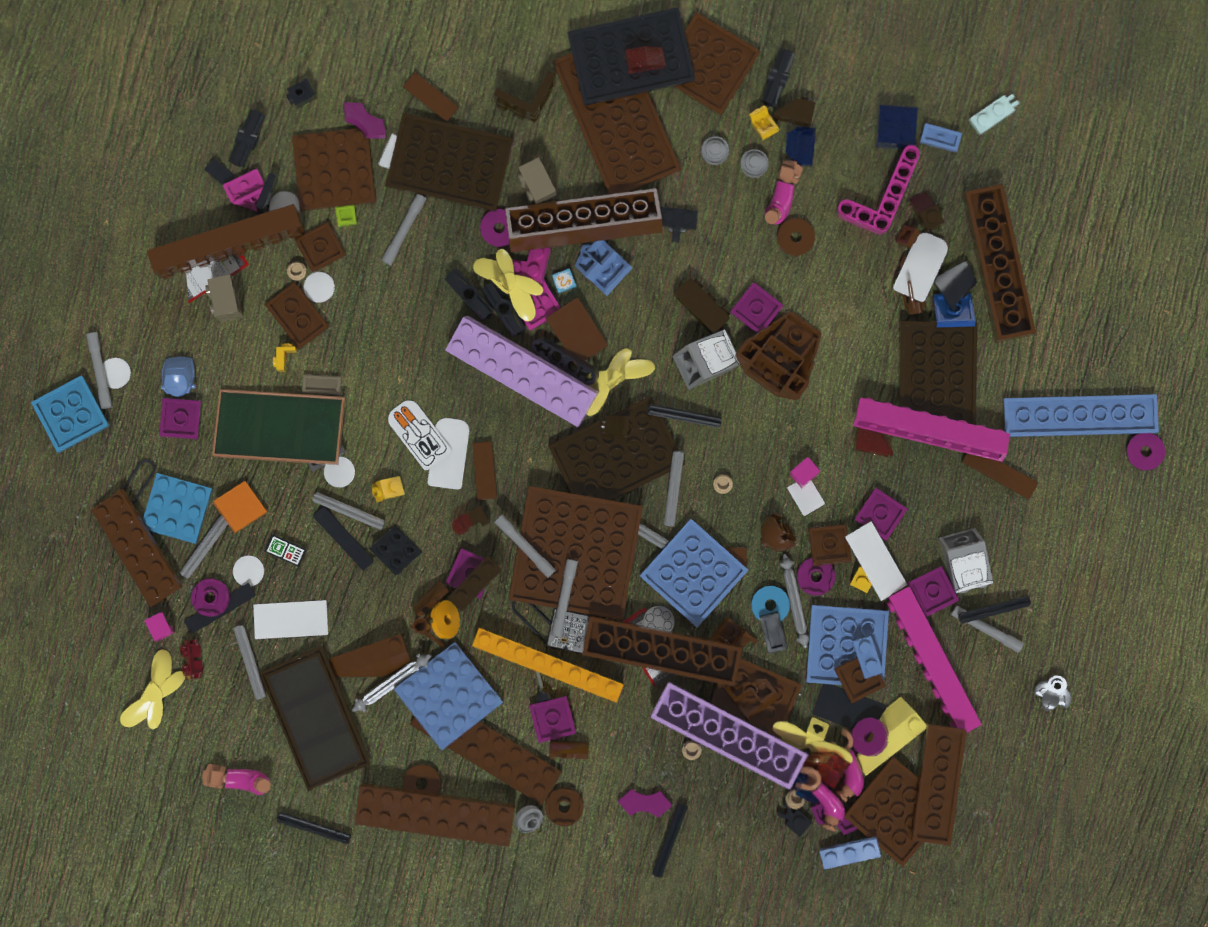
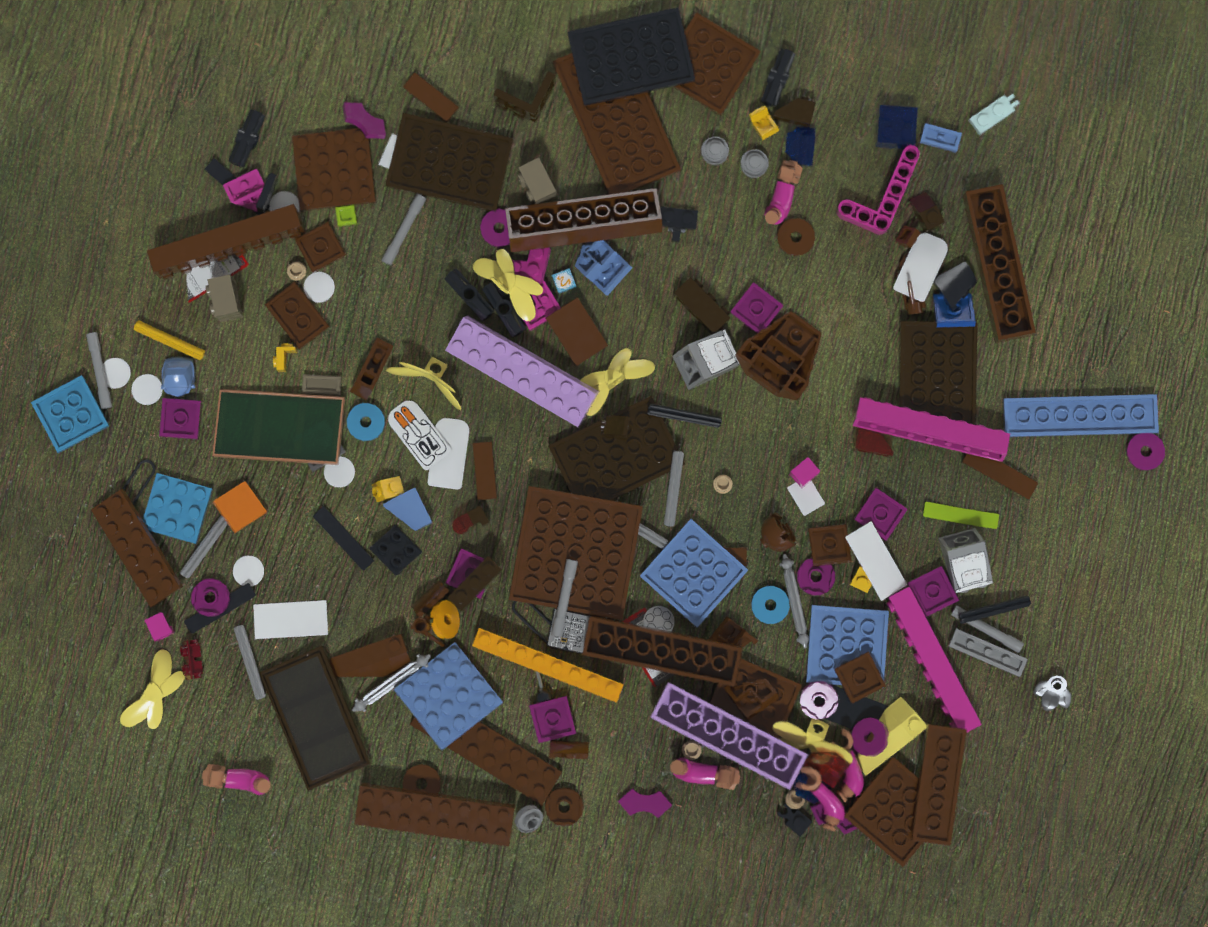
(147, 389): none -> white sticker
(169, 340): none -> yellow axle
(285, 550): tile -> none
(307, 96): black brick -> none
(314, 828): black axle -> none
(348, 510): light grey axle -> none
(365, 433): none -> dark azure tile
(371, 369): none -> reddish brown slope
(409, 509): none -> medium blue slope
(411, 370): none -> light yellow piece
(540, 562): light grey piece -> none
(563, 364): black beam -> none
(644, 59): clear red slope -> none
(669, 840): black axle -> none
(700, 773): none -> piece
(773, 632): black tile -> none
(815, 689): none -> tile
(850, 852): medium blue plate -> none
(867, 657): medium blue plate -> none
(961, 515): none -> lime sticker
(987, 652): none -> light grey plate

